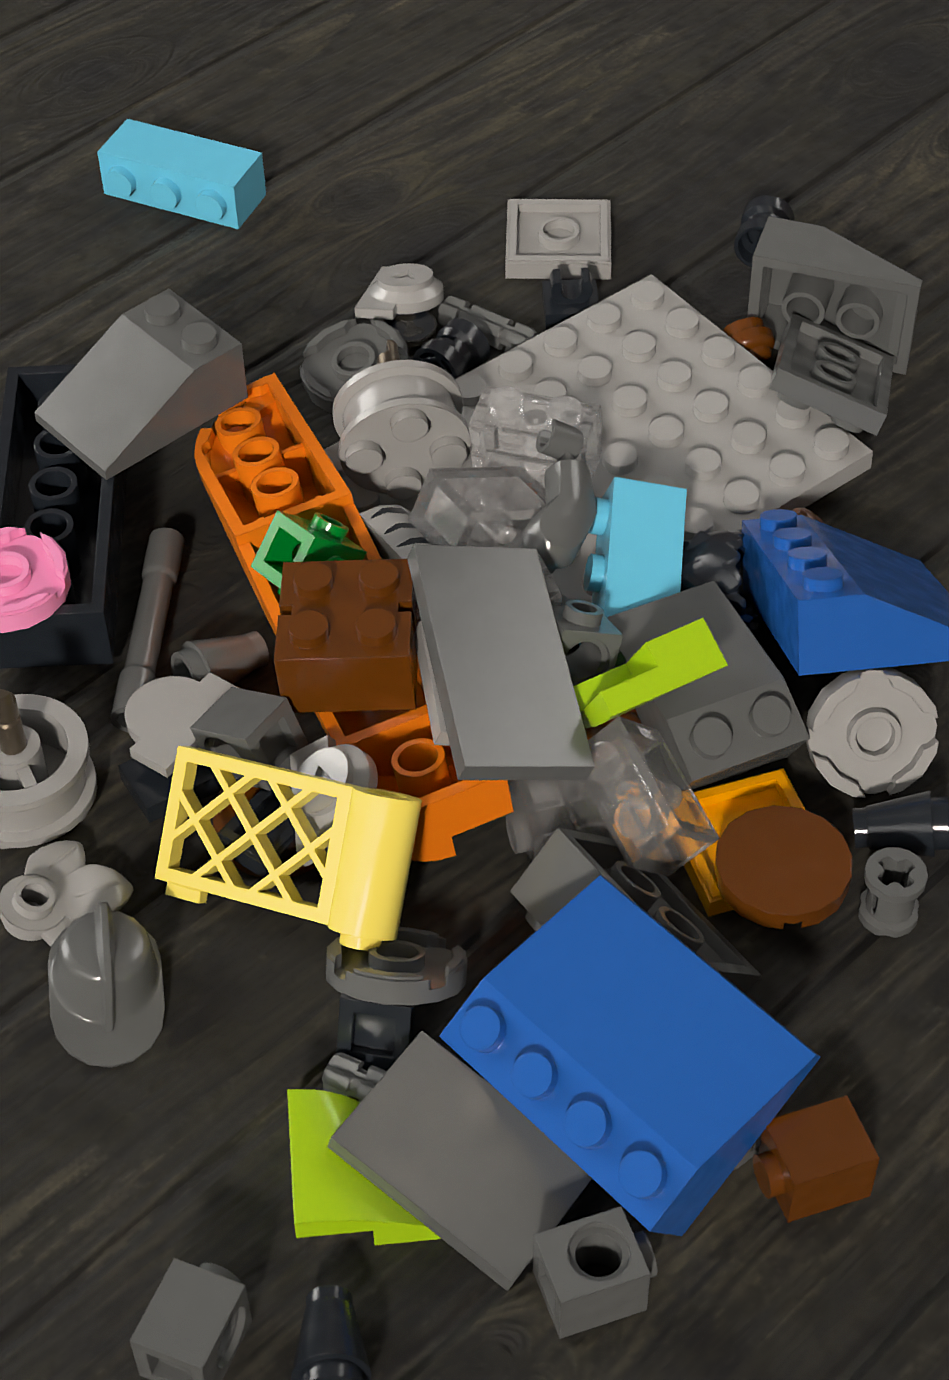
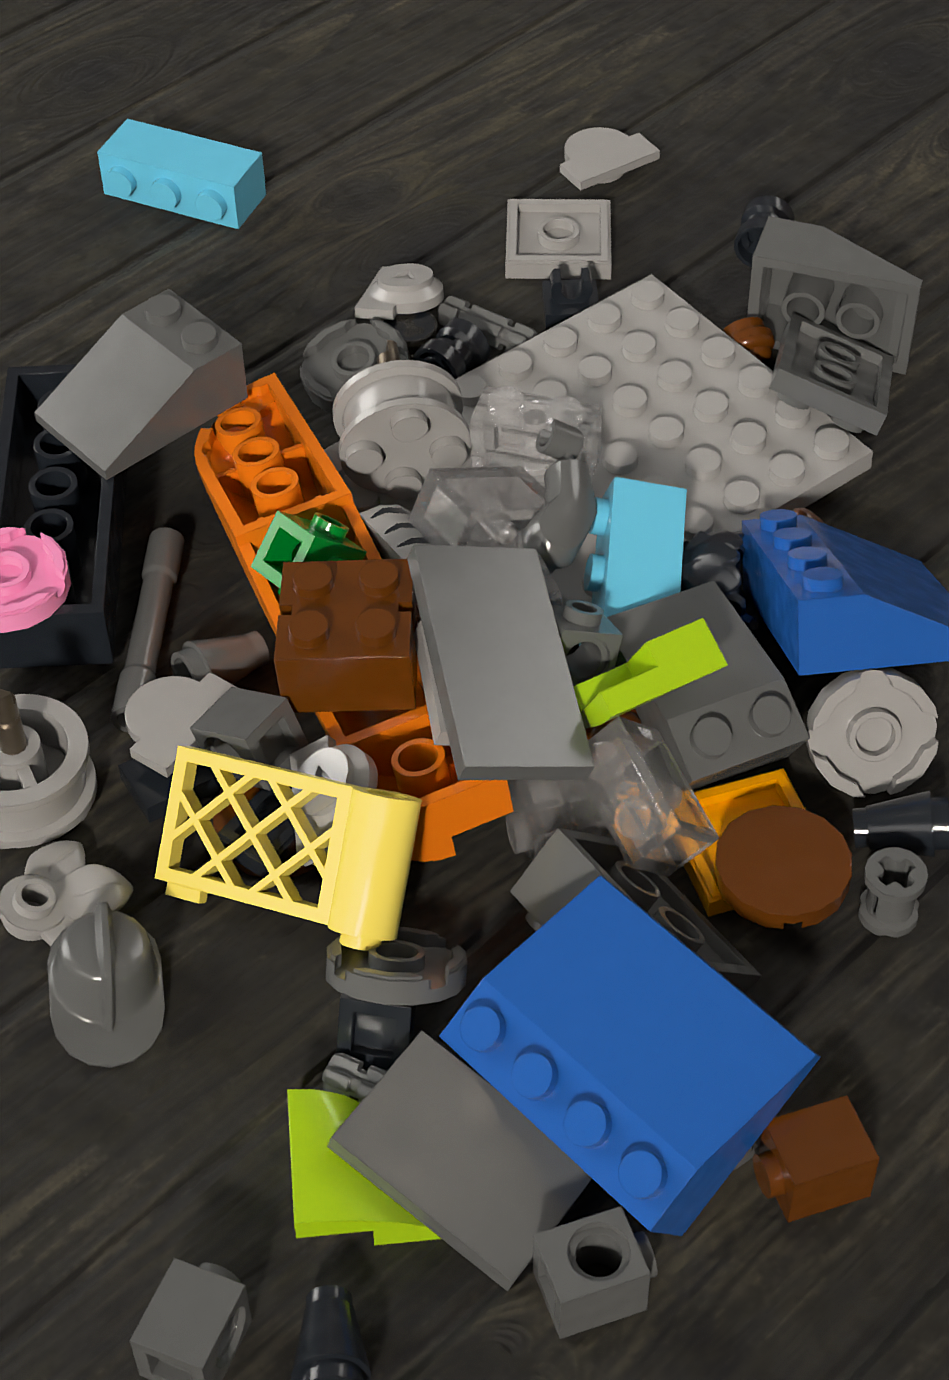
(604, 156): none -> light grey piece

